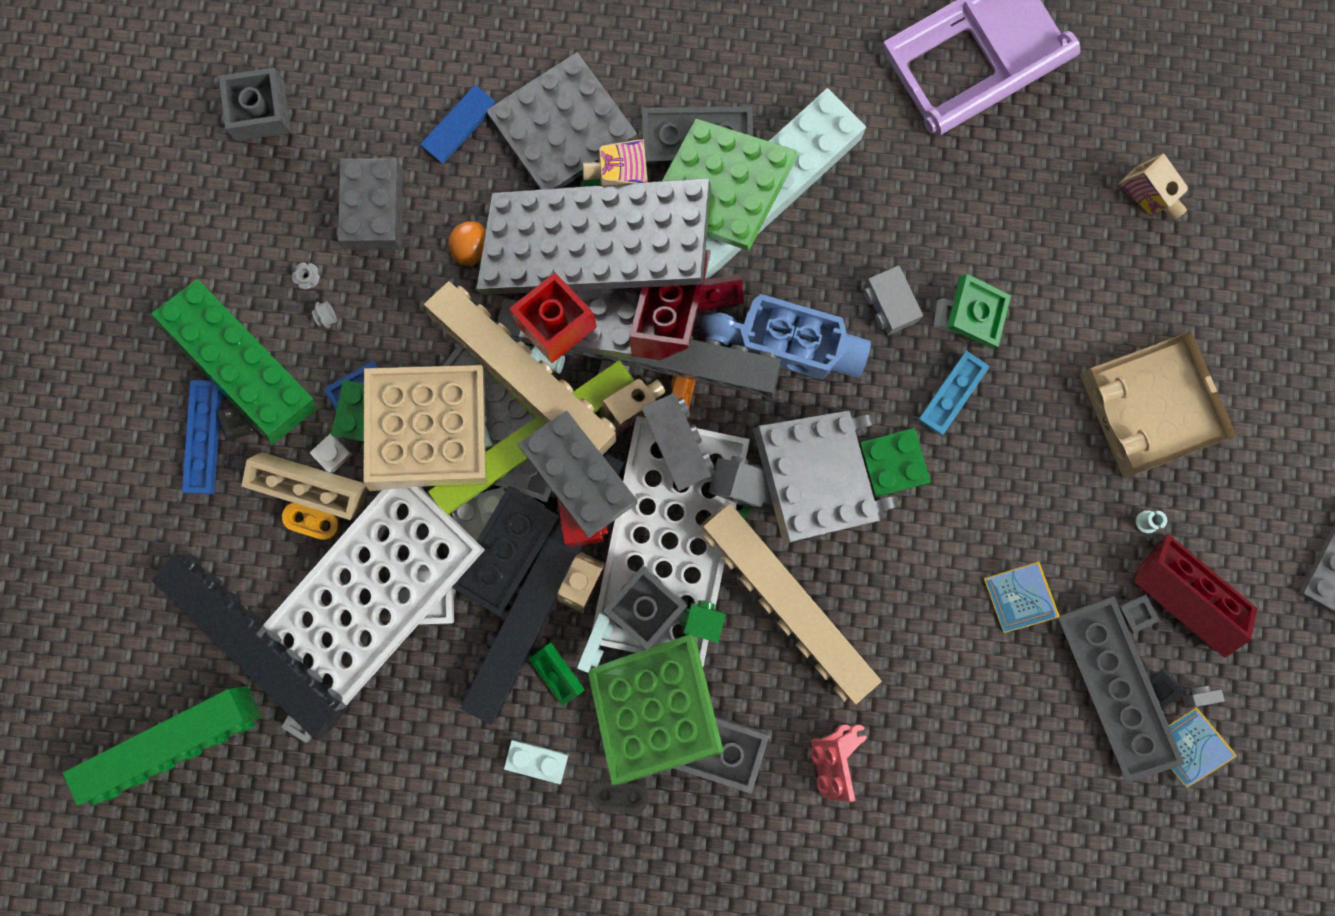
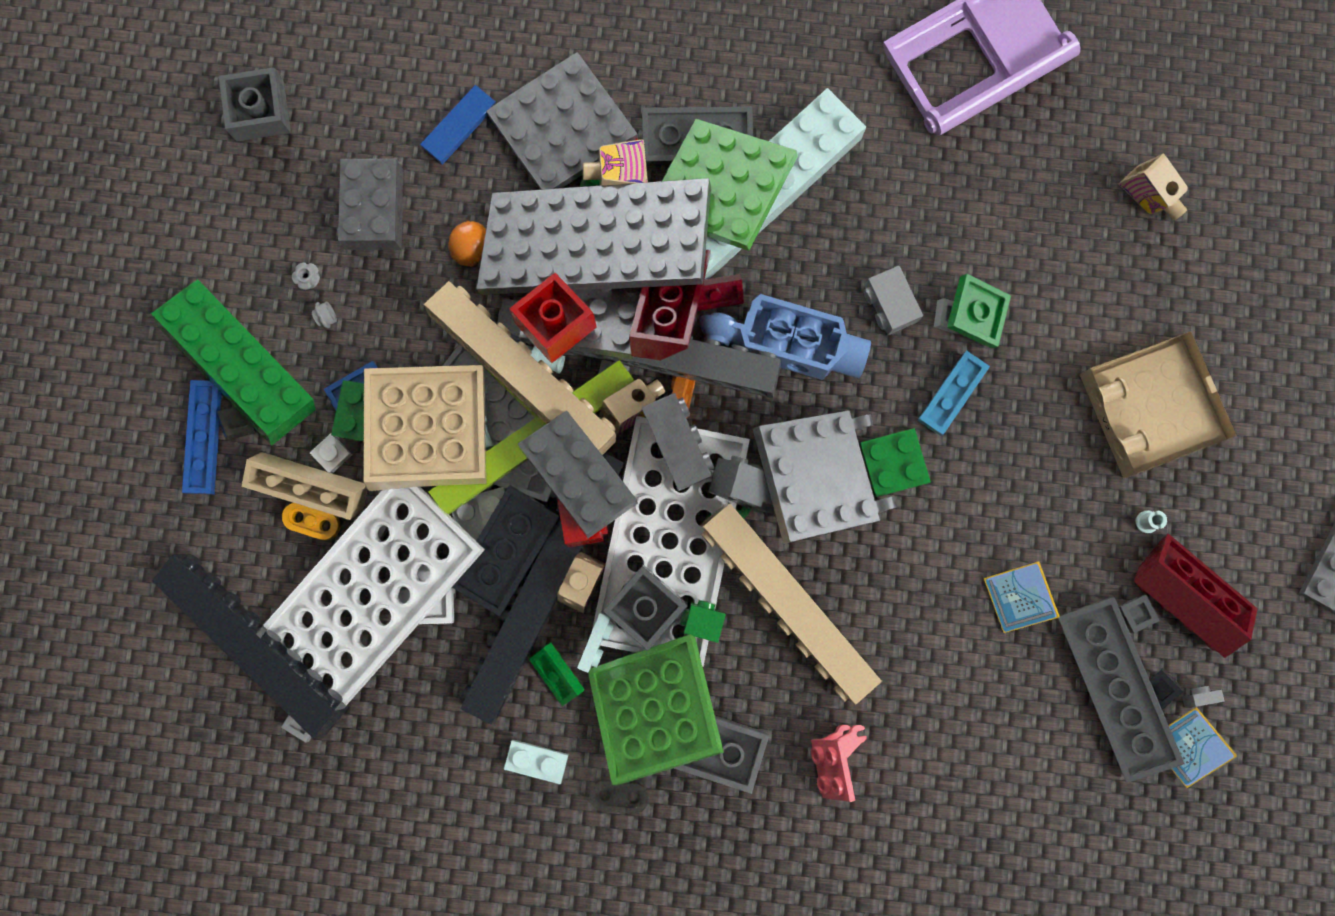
(163, 746): green brick -> none

